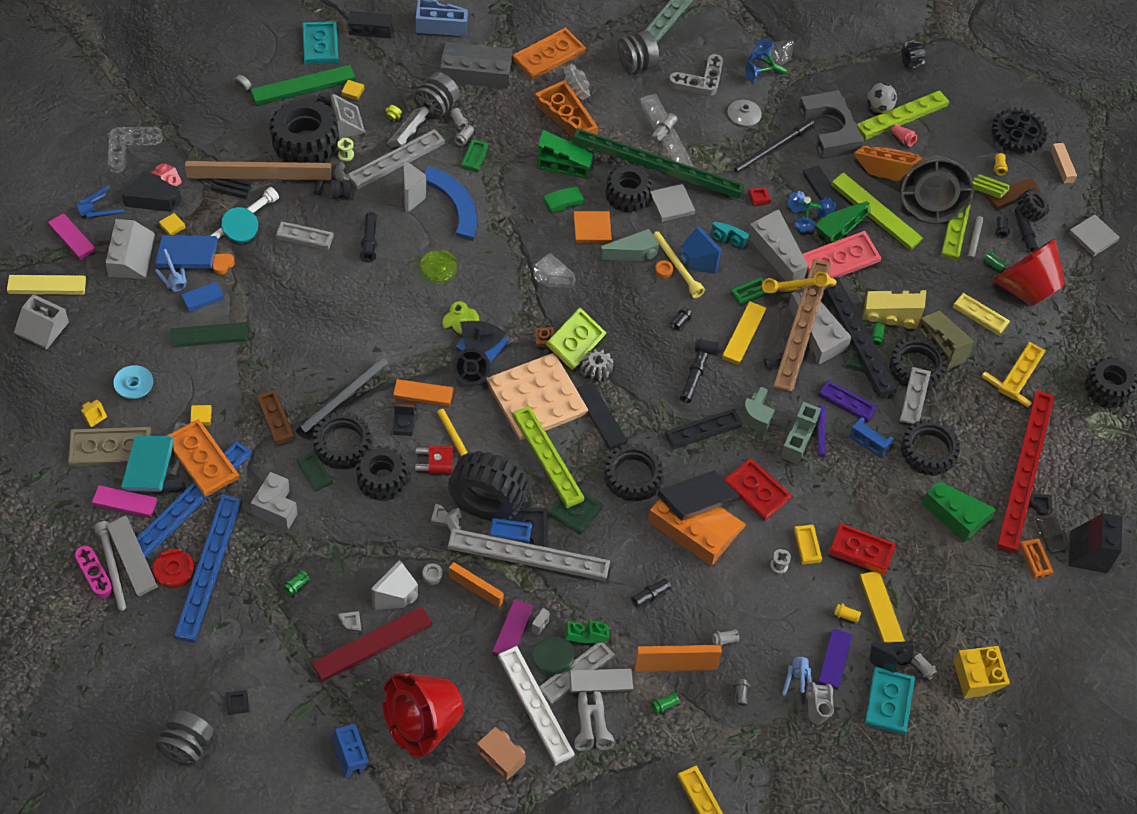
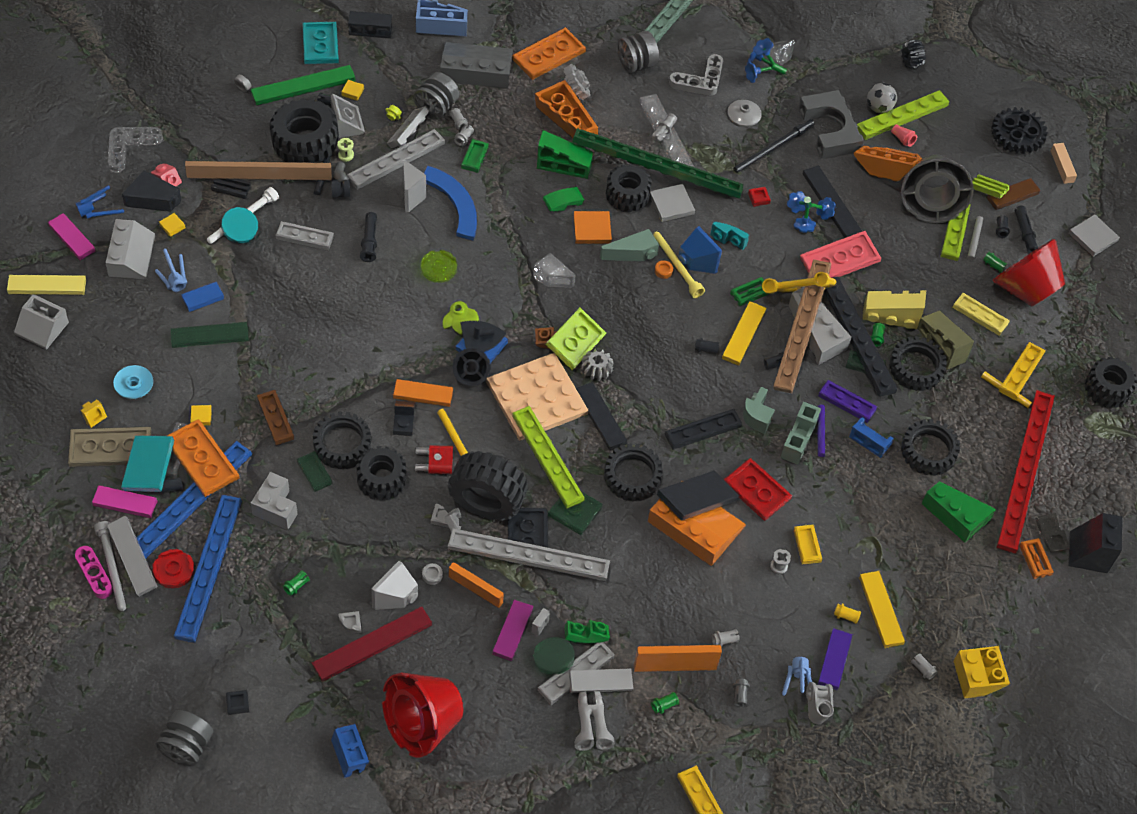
(187, 251): blue tile -> none
(222, 263): orange tile -> none
(341, 396): tile -> none
(501, 753): nougat brick -> none
(511, 530): blue tile -> none
(536, 705): white tile -> none
(651, 593): black pin -> none
(683, 316): black pin -> none
(696, 371): black pin -> none
(778, 246): light grey wedge -> none
(840, 222): green slope -> none
(862, 549): red tile -> none
(878, 213): lime tile -> none
(889, 701): teal tile -> none
(890, 653): black slope -> none
(914, 396): light grey tile -> none
(1000, 164): yellow pin -> none
(1033, 204): black tyre -> none
(1041, 503): black tile -> none

